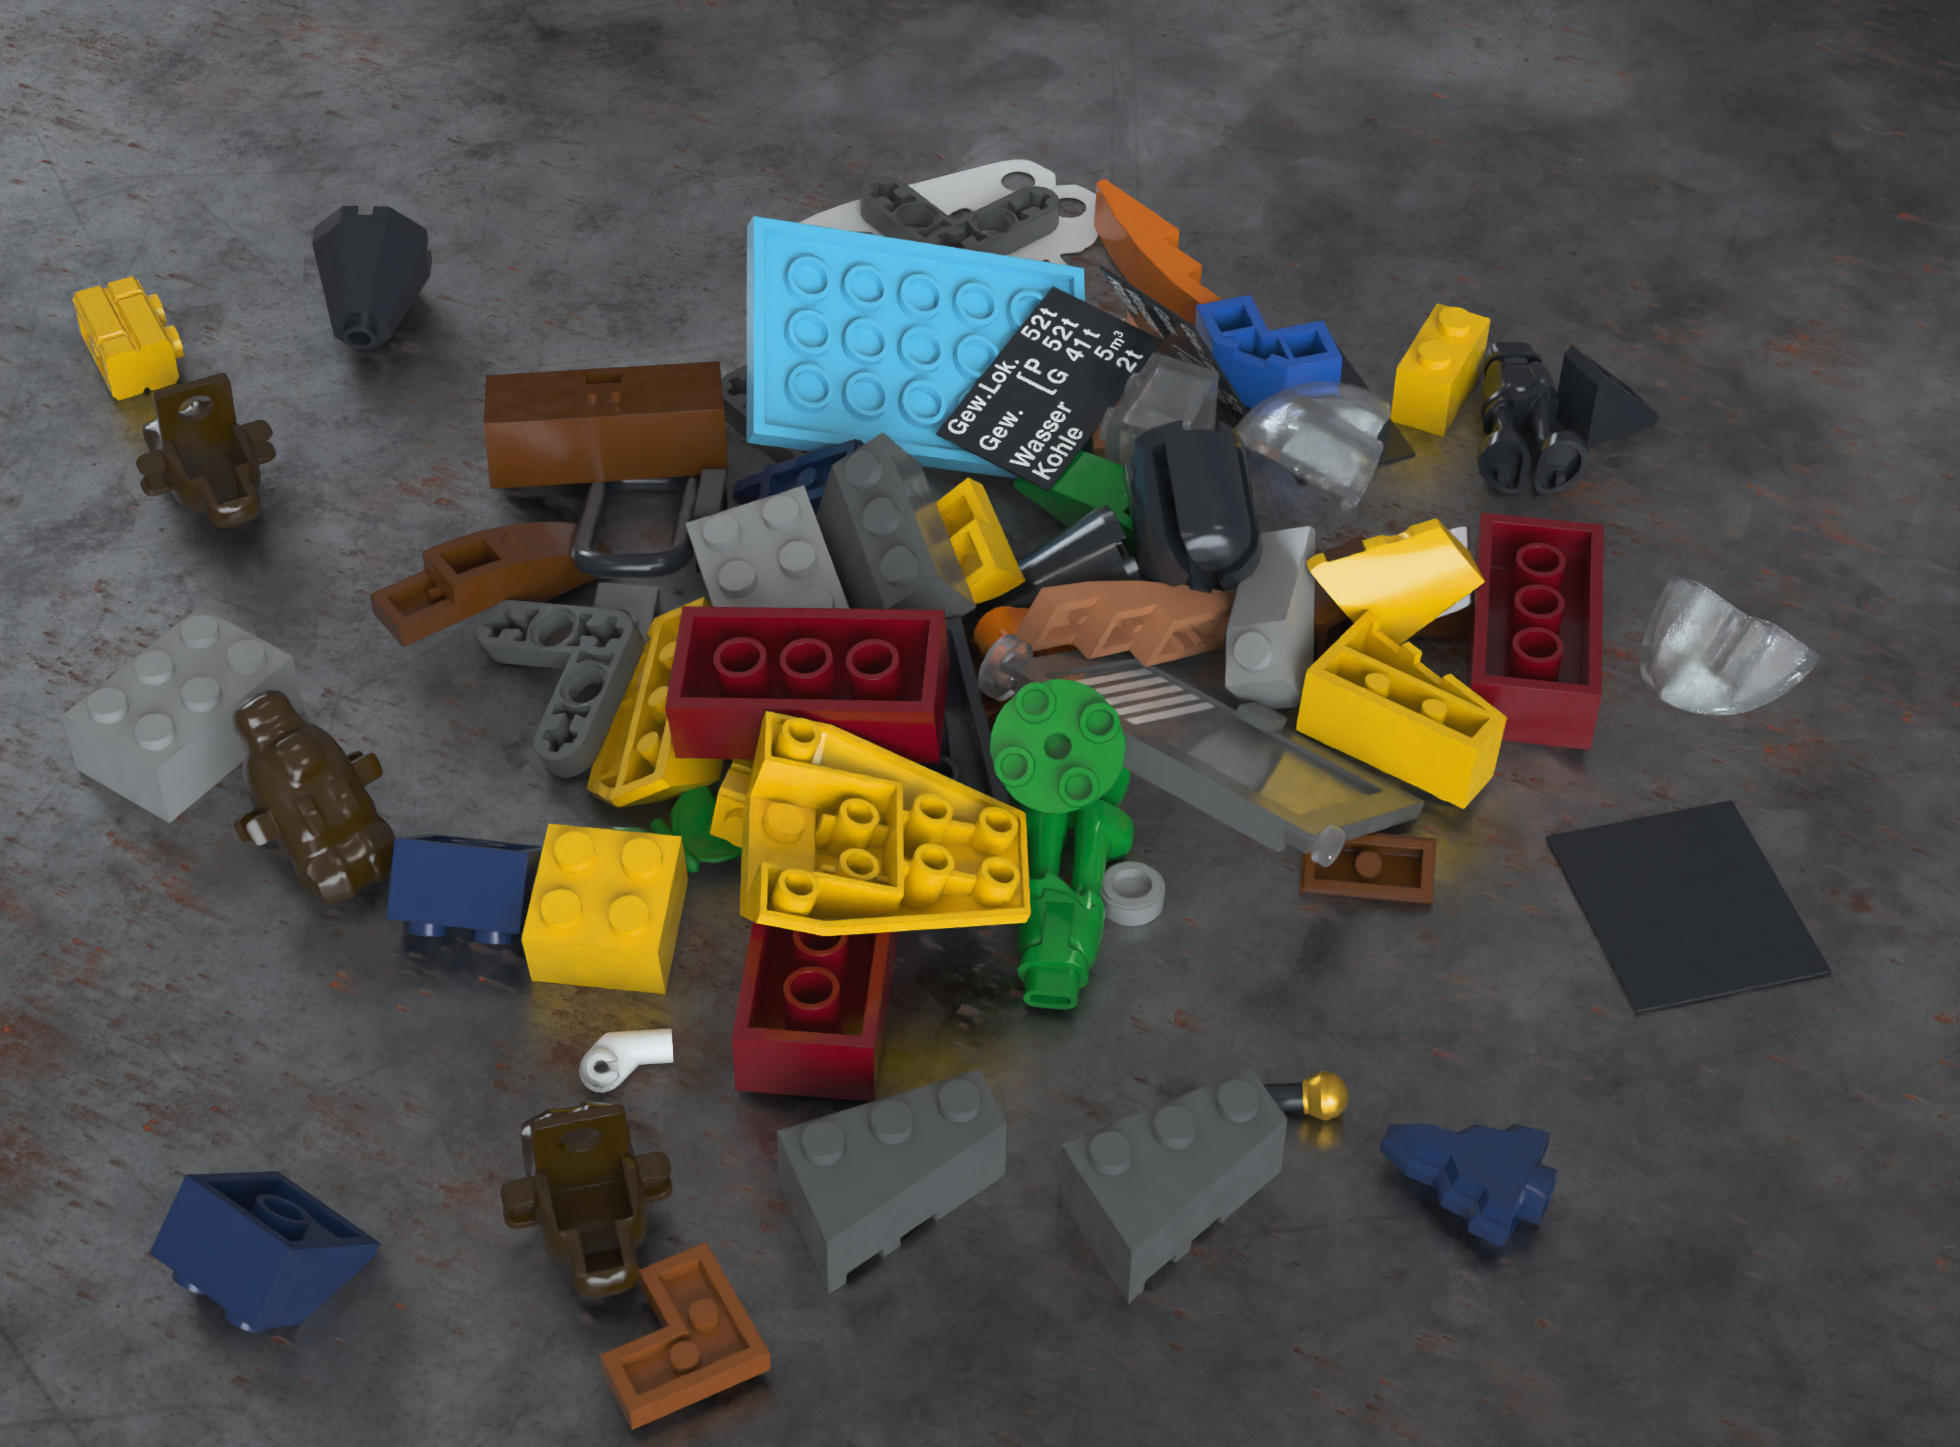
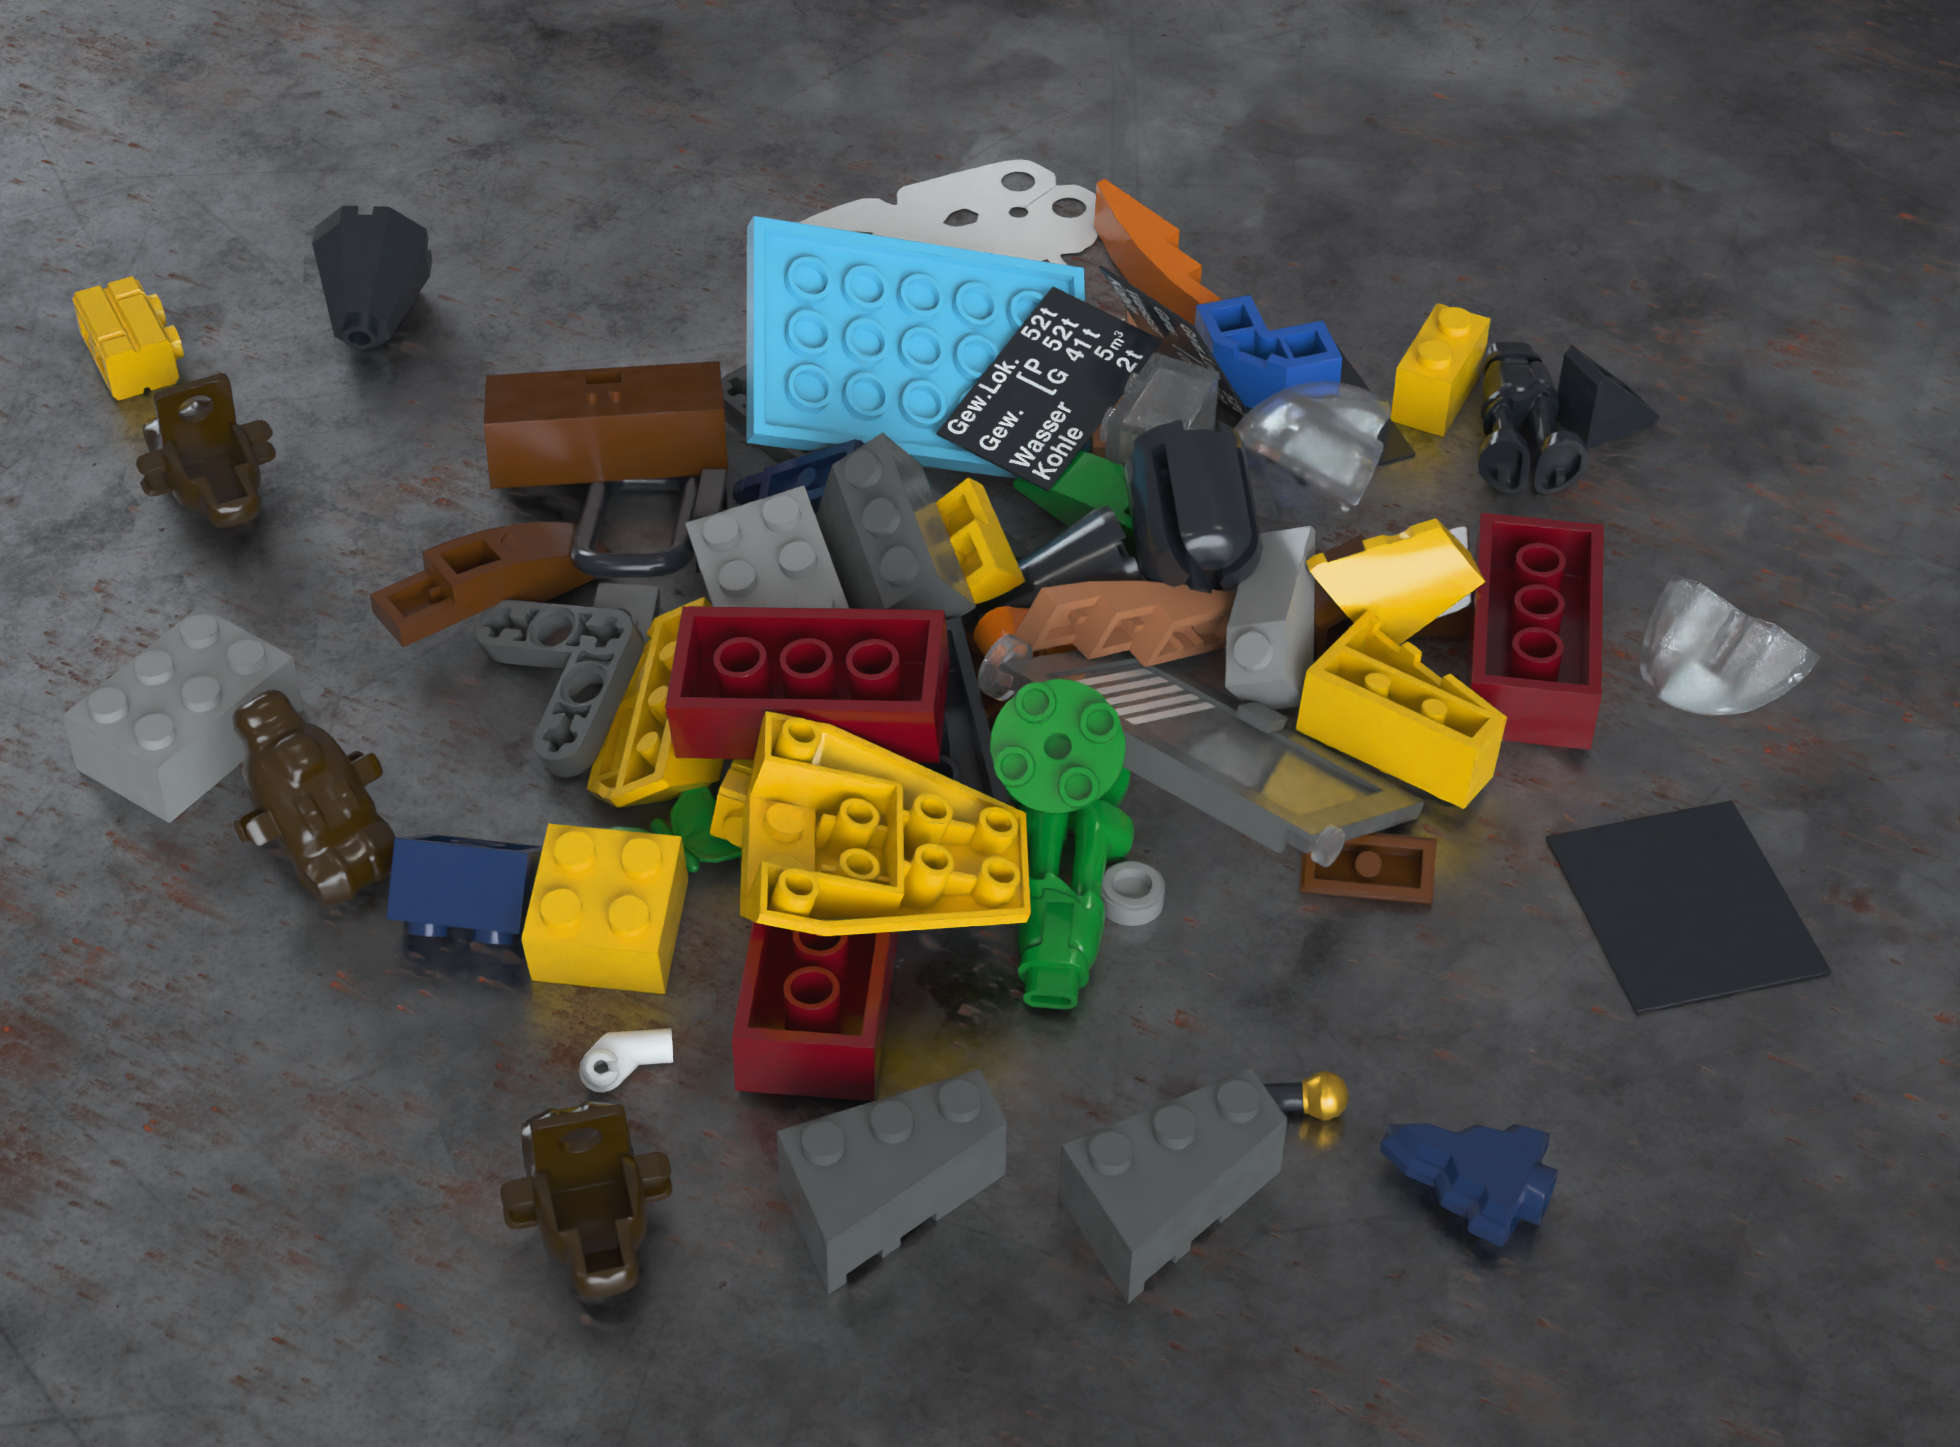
(259, 1247): dark blue slope -> none
(702, 1344): dark orange plate -> none
(1022, 215): dark grey beam -> none

